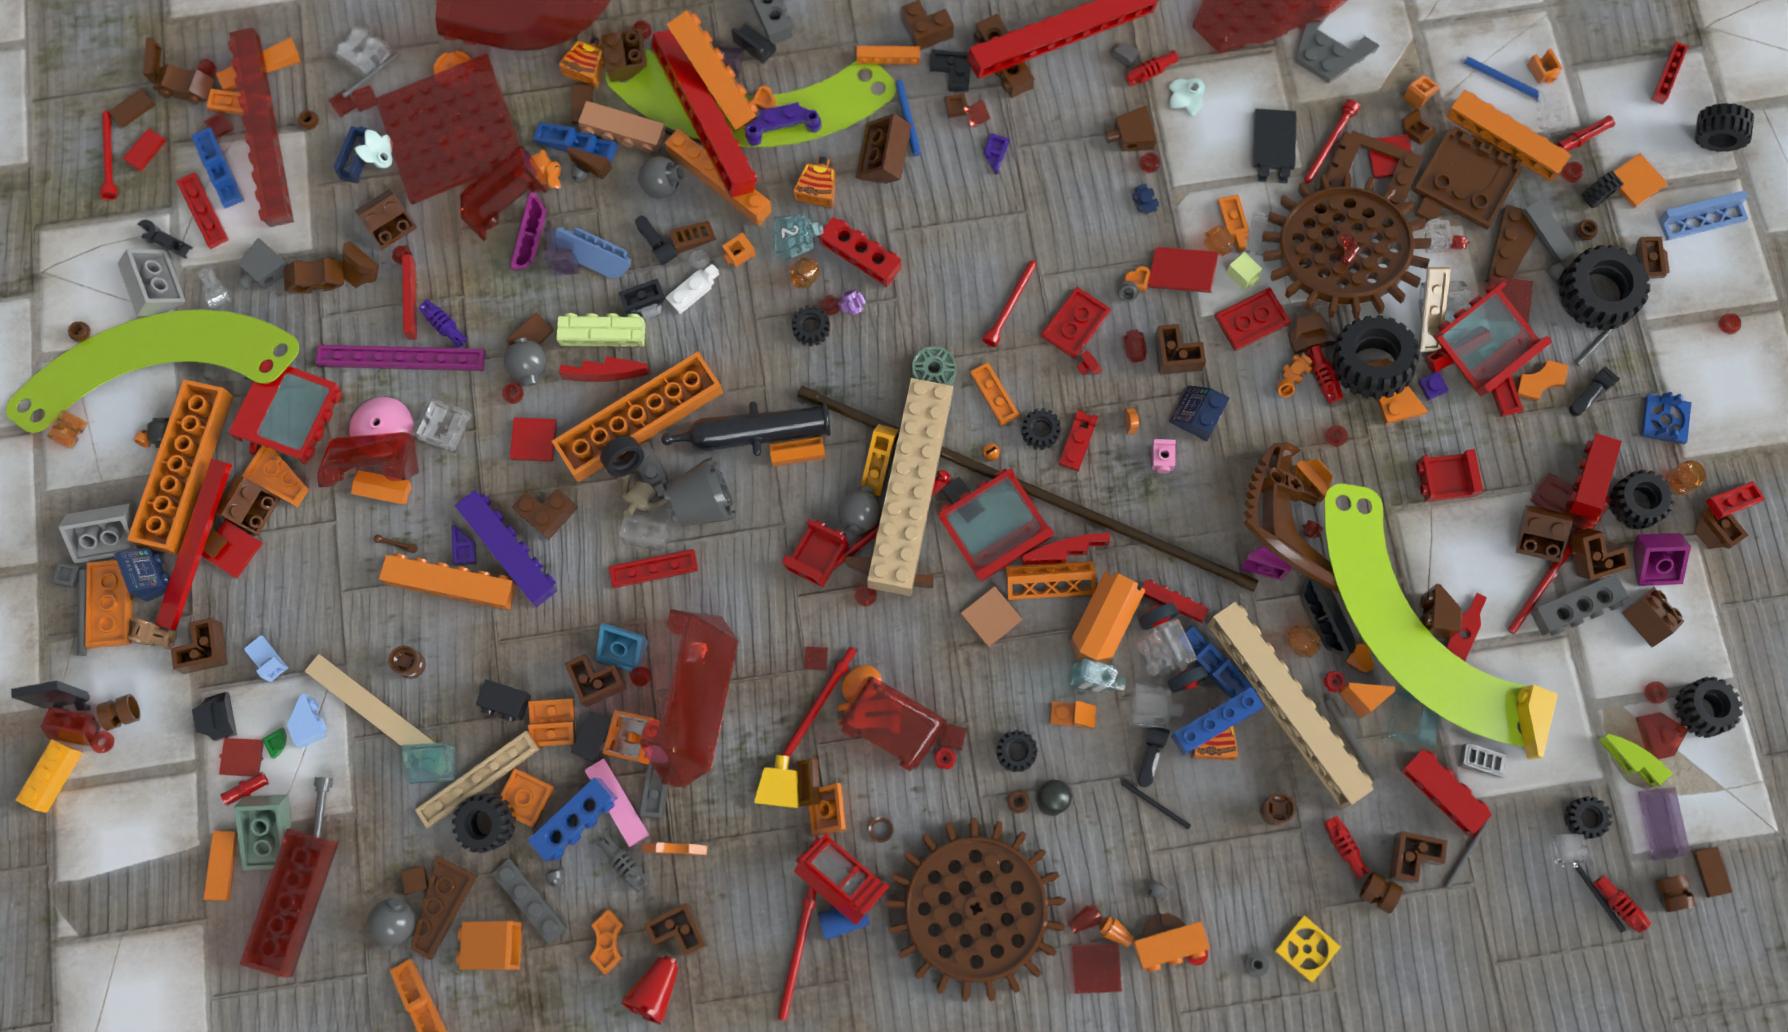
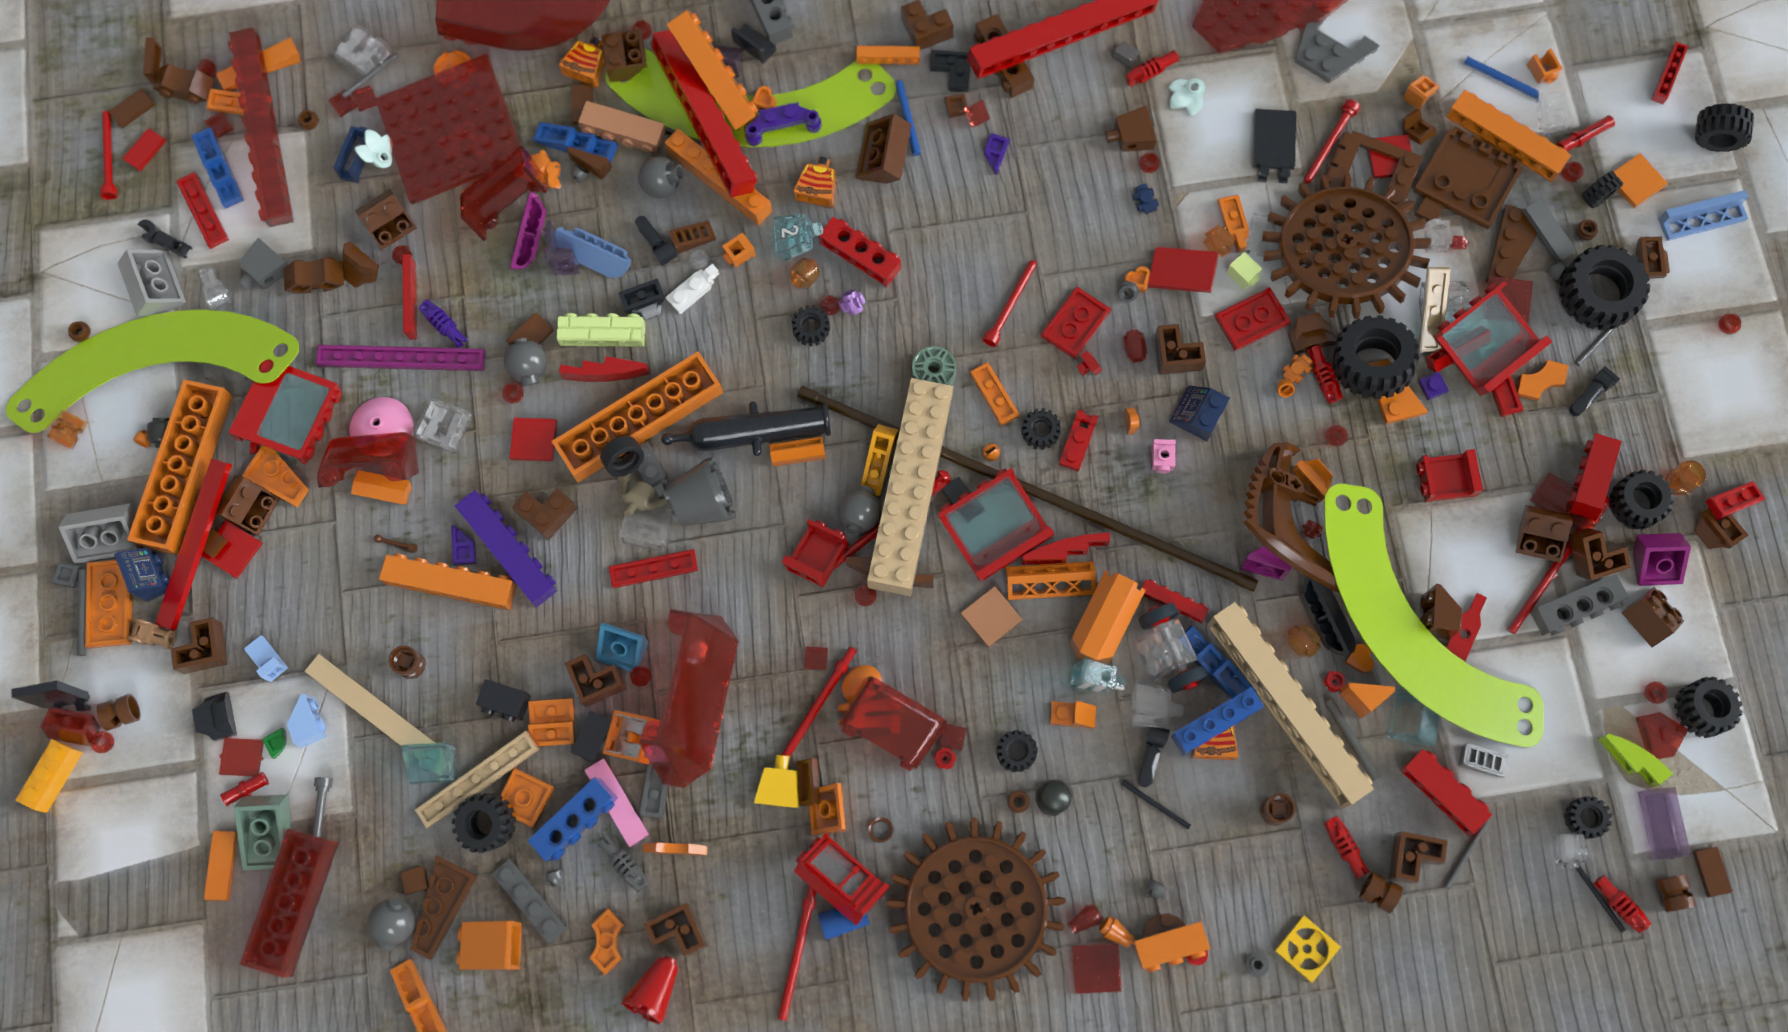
(1350, 247): clear red arm -> none
(1535, 716): yellow slope -> none
(1684, 407): blue piece -> none

